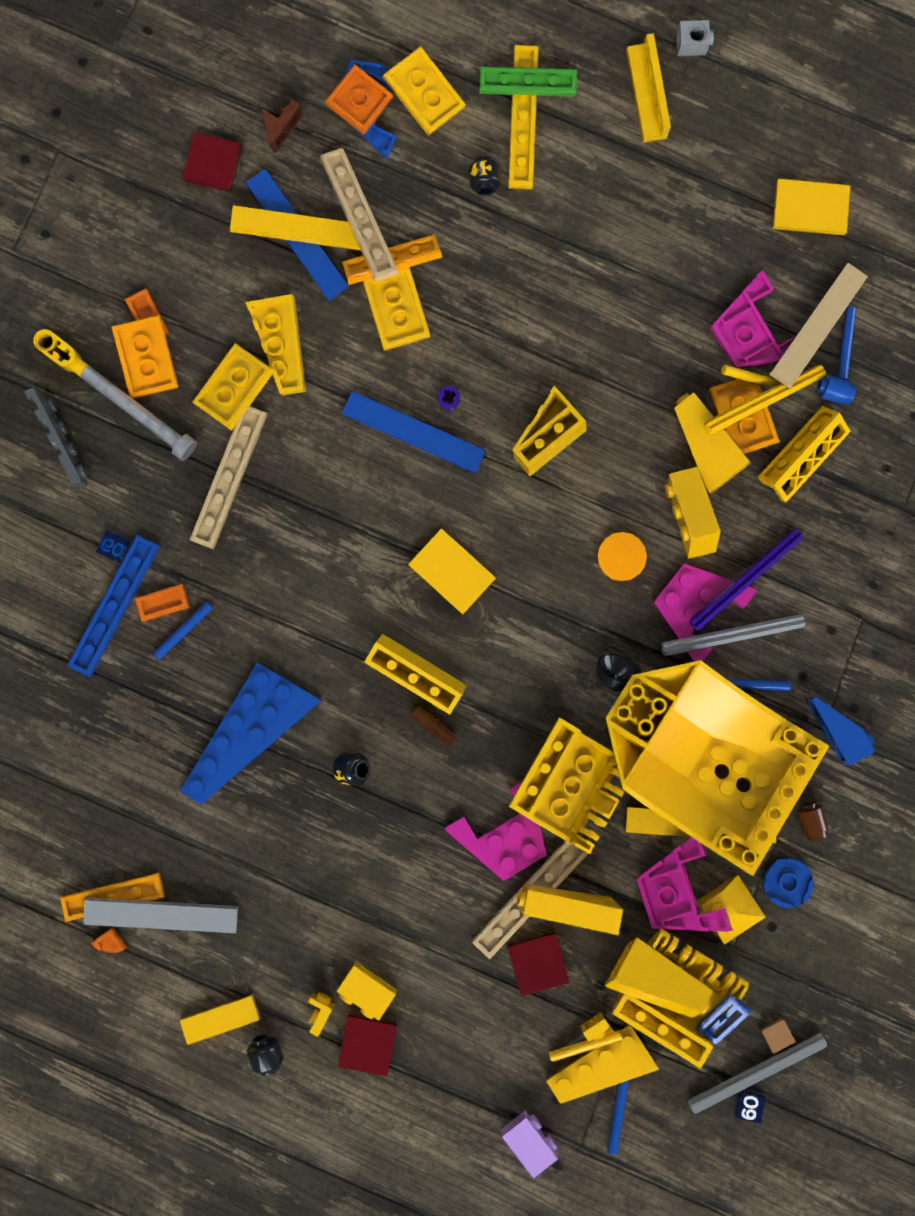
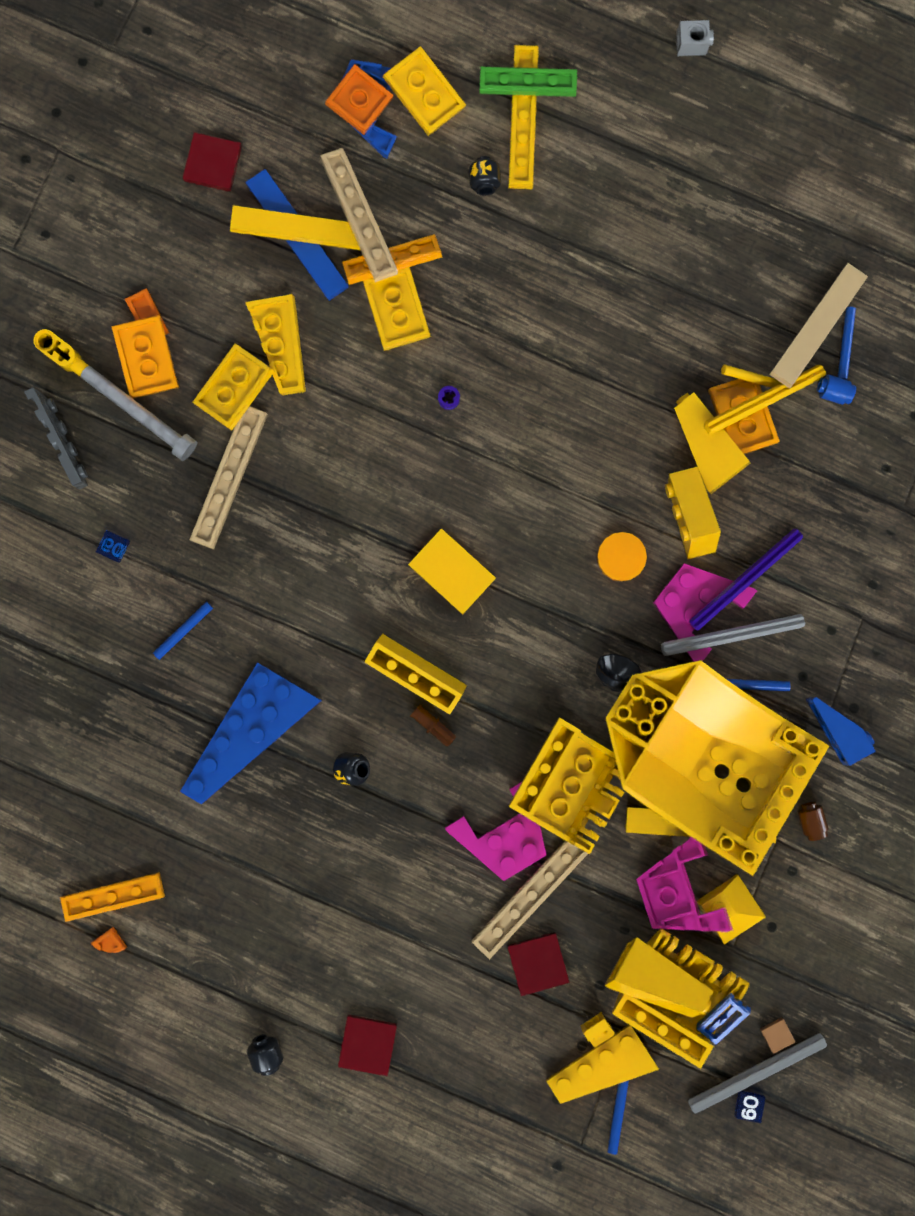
(113, 606): blue tile -> none
(160, 915): light grey tile -> none
(162, 602): orange tile -> none
(220, 1019): yellow tile -> none
(281, 127): copper slope -> none
(320, 1016): yellow bracket -> none
(366, 991): yellow brick -> none
(413, 432): blue tile -> none
(529, 1143): lavender brick -> none
(549, 432): yellow wedge -> none
(571, 908): yellow slope -> none
(586, 1046): yellow bar -> none
(648, 90): yellow fence -> none
(744, 332): dark pink wing -> none
(787, 882): blue tile -> none
(803, 448): yellow fence -> none
(811, 207): yellow tile -> none

